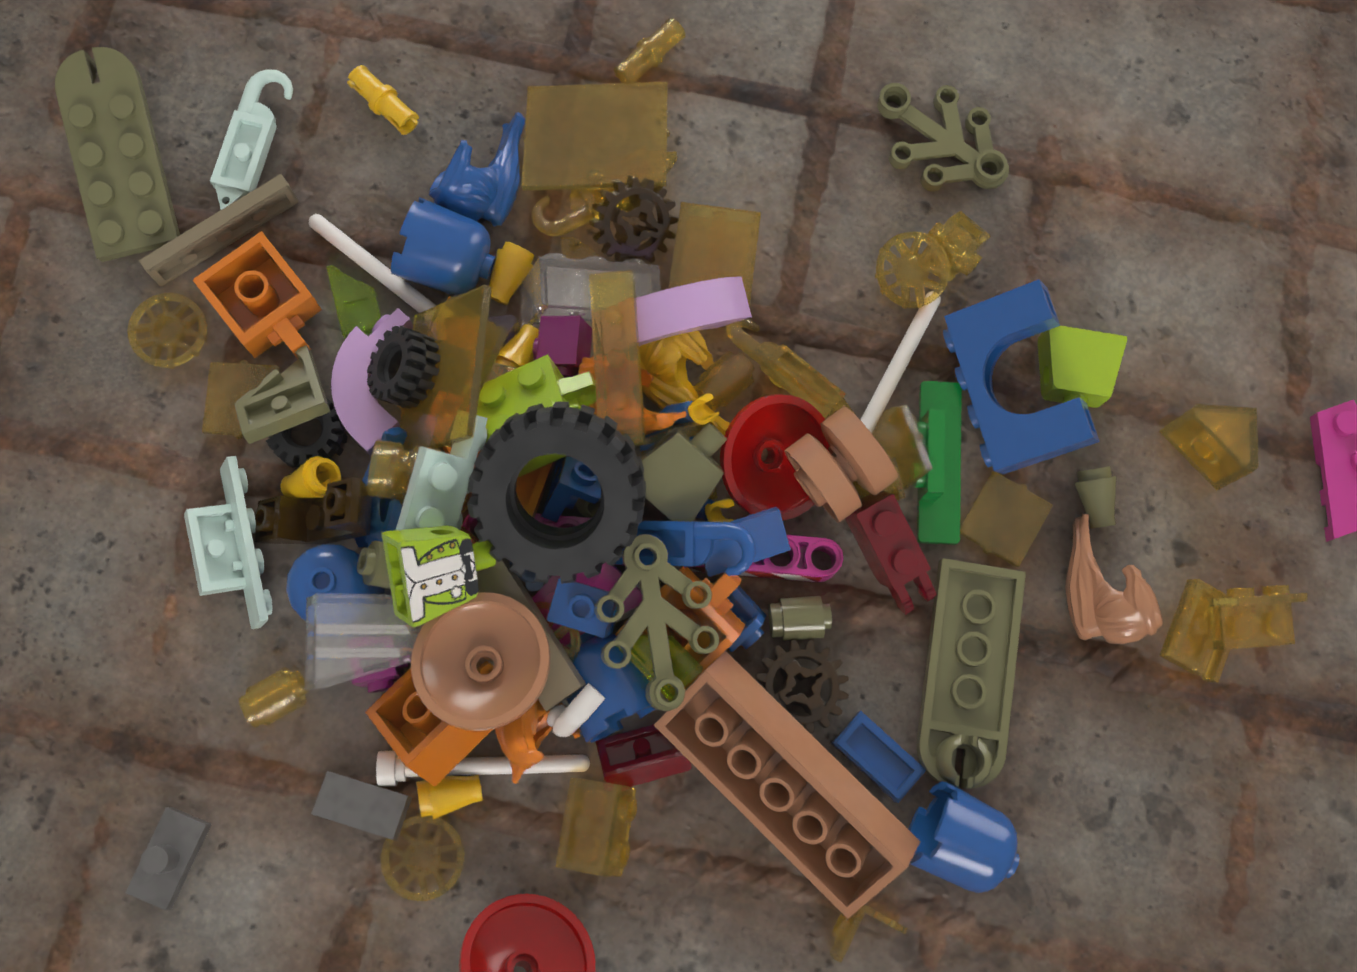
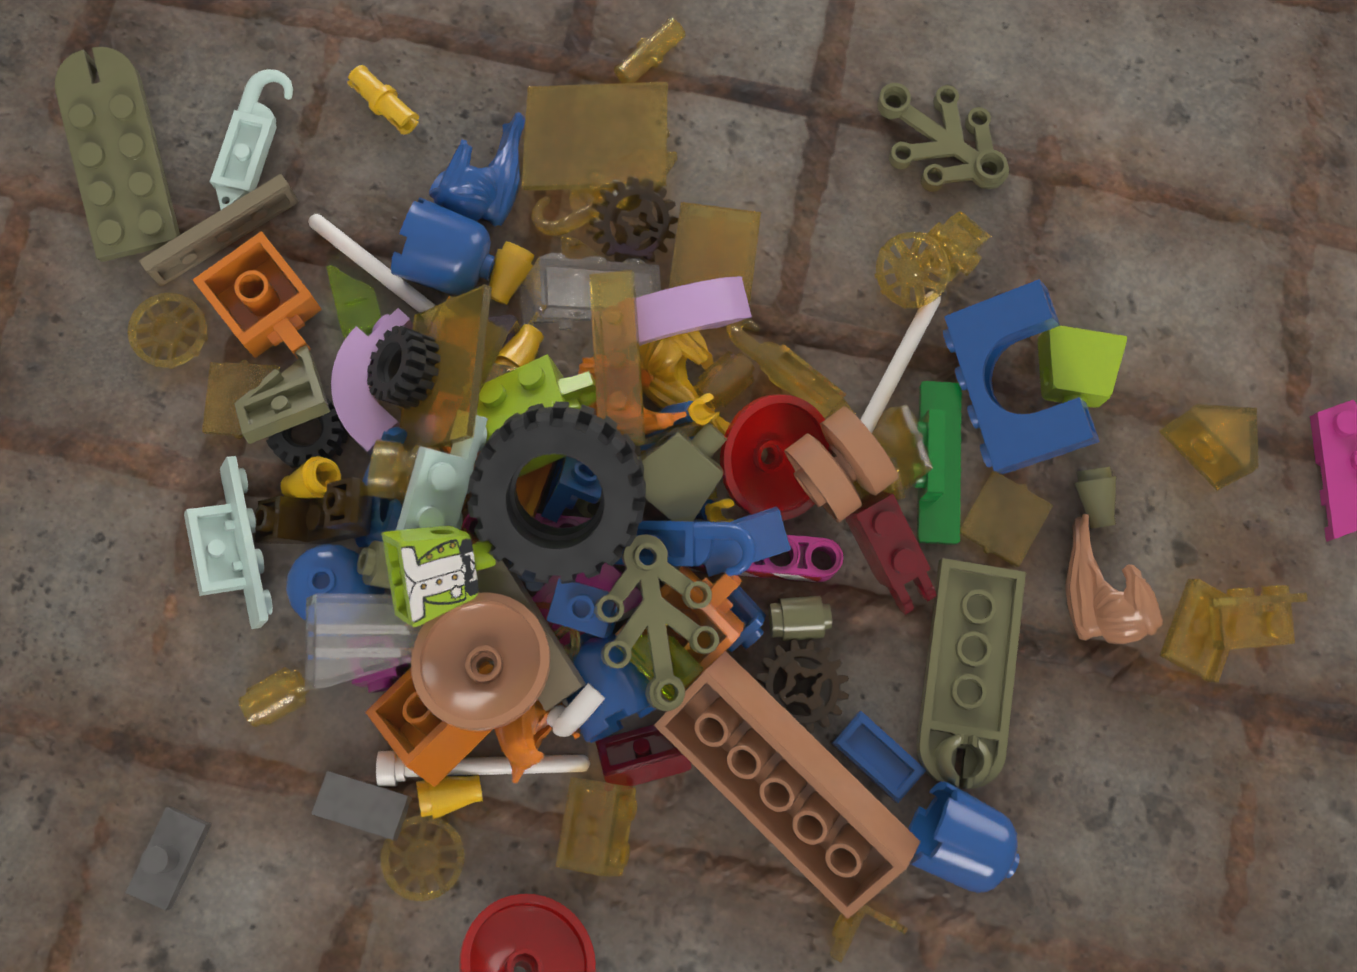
(565, 341): magenta brick -> none

